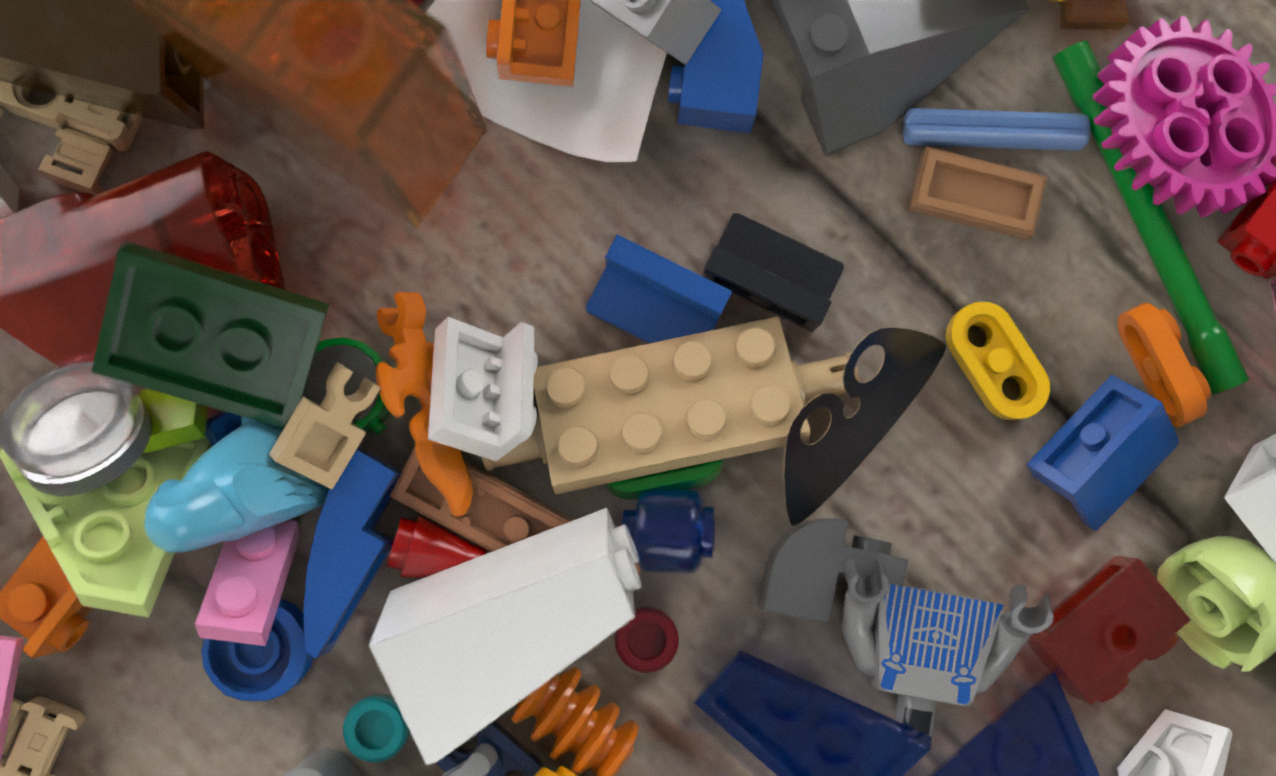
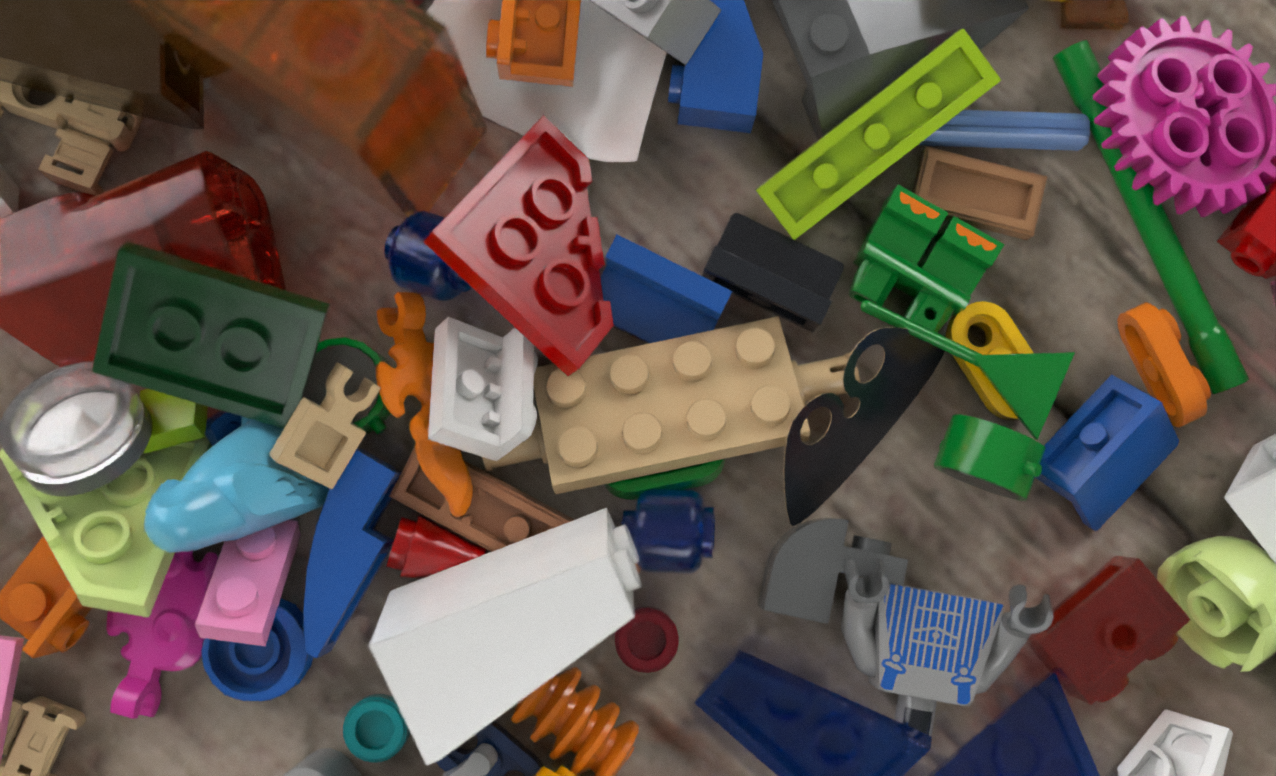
(165, 638): none -> dark pink piece
(416, 265): none -> clear blue head
(533, 246): none -> red plate
(878, 133): none -> lime plate
(947, 271): none -> green hips
(990, 457): none -> green piece
(1023, 380): none -> green piece

